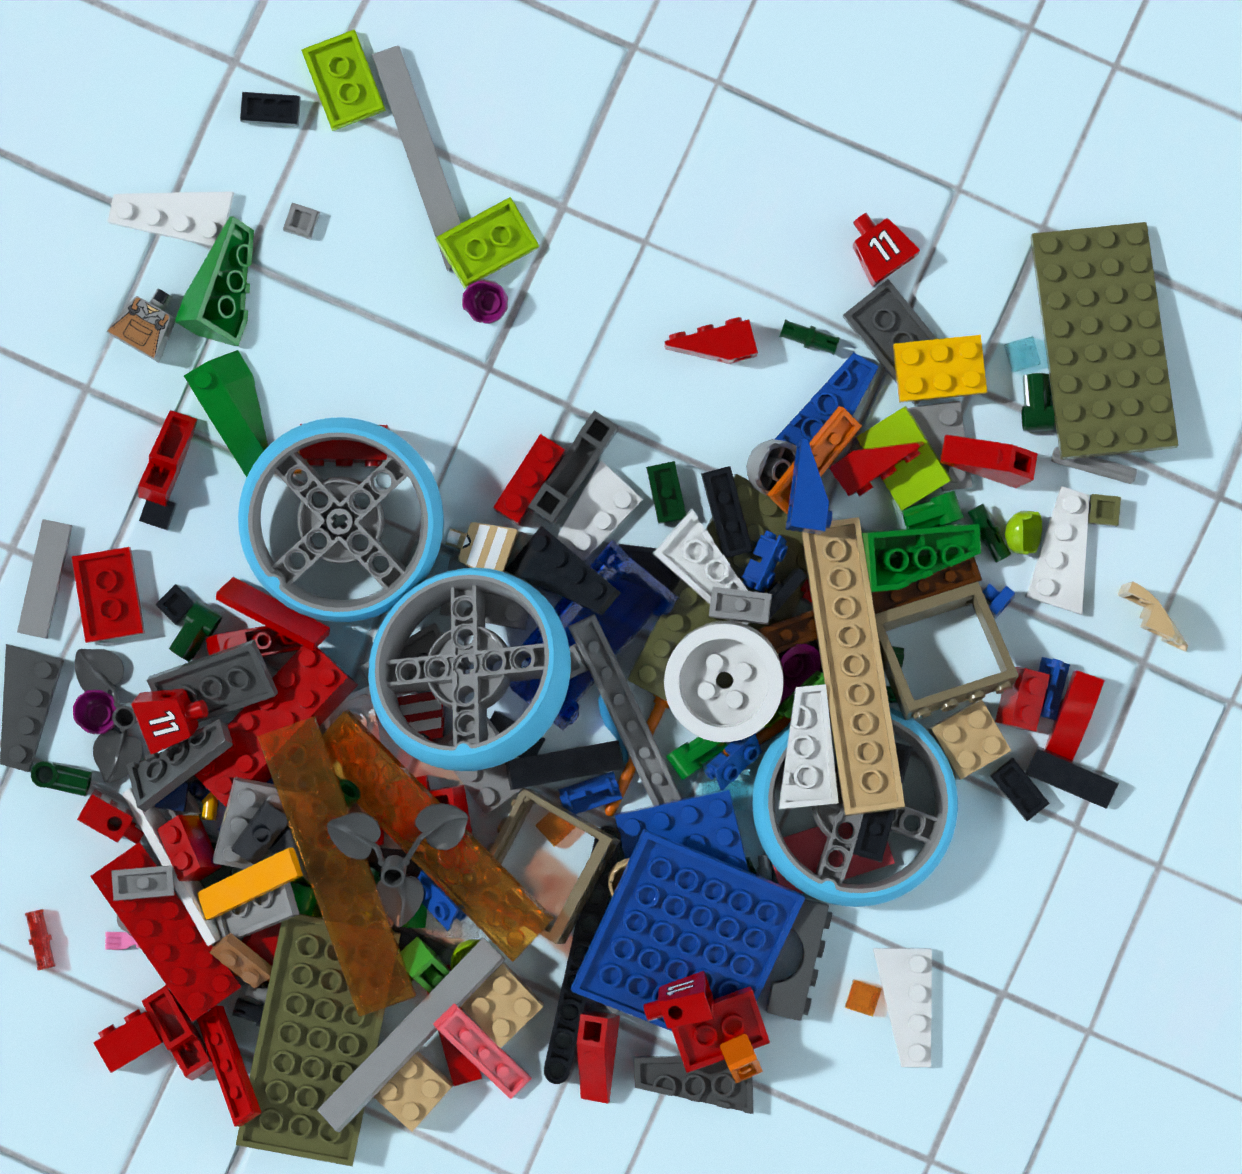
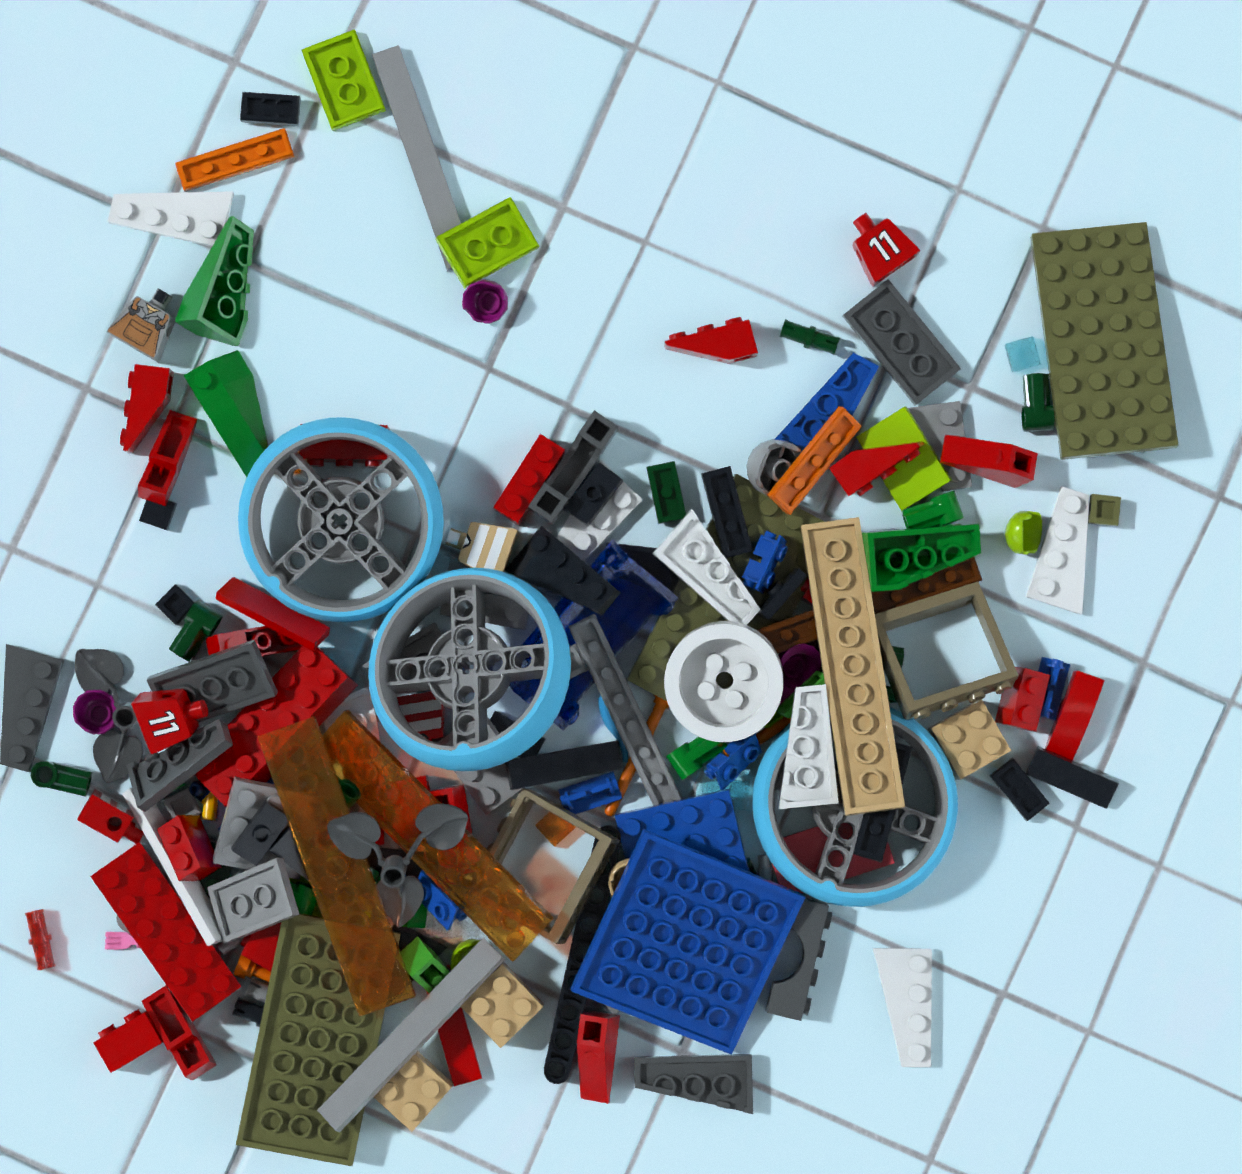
(44, 579): light grey tile -> none
(108, 594): red plate -> none
(142, 883): light grey plate -> none
(149, 397): none -> red slope
(176, 799): dark blue tile -> none
(229, 1066): red tile -> none
(234, 159): none -> orange tile
(242, 960): medium nougat plate -> none
(250, 883): light orange tile -> none
(301, 221): light grey tile -> none
(482, 1051): coral tile -> none
(593, 494): none -> black plate
(682, 1002): red torso -> none
(732, 1017): red plate -> none
(740, 605): light grey plate -> none
(741, 1058): orange slope -> none
(808, 498): blue slope -> none
(862, 997): clear orange tile -> none
(939, 368): yellow plate -> none
(989, 533): dark green pin -> none
(998, 600): blue tile -> none
(1098, 466): light grey axle -> none
(1153, 615): tan slope -> none

